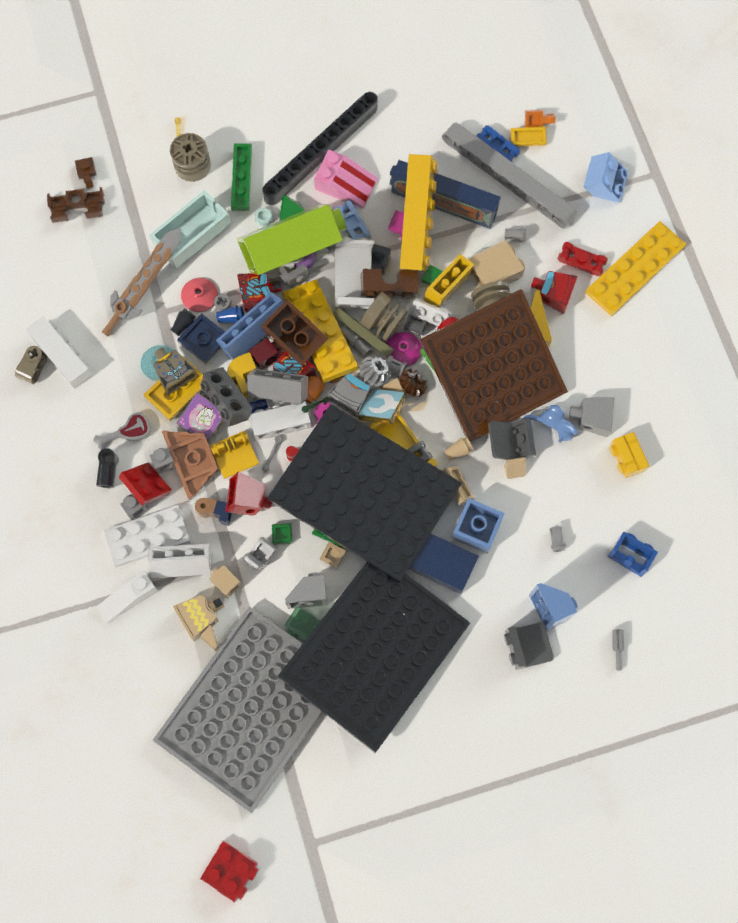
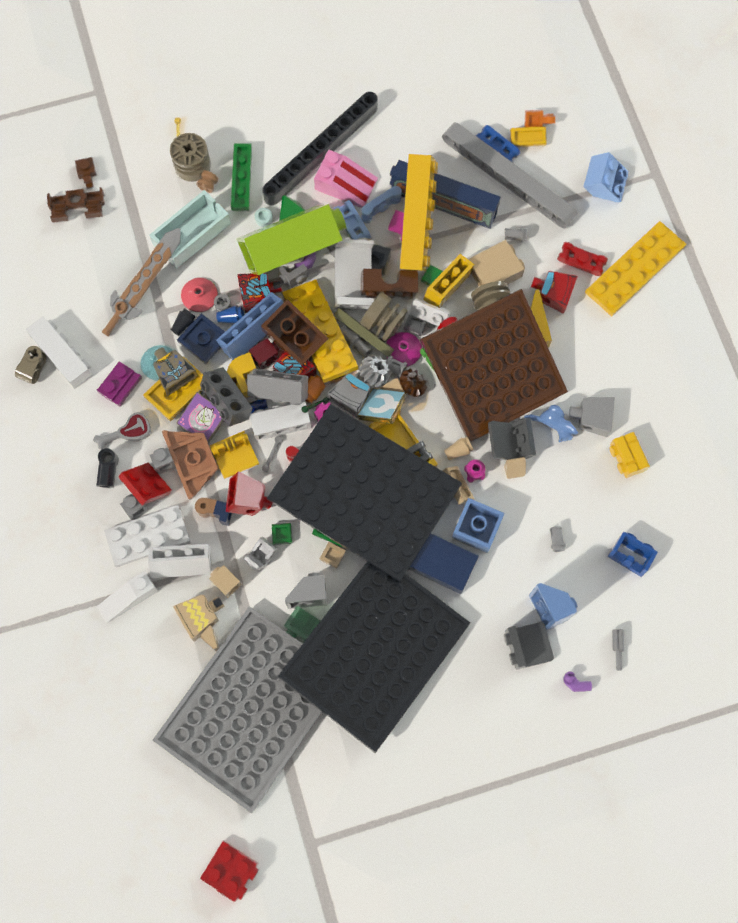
(119, 383): none -> magenta plate
(207, 181): none -> medium nougat wheel
(381, 203): none -> light blue plate
(475, 475): none -> dark pink brick
(574, 684): none -> medium lavender arm

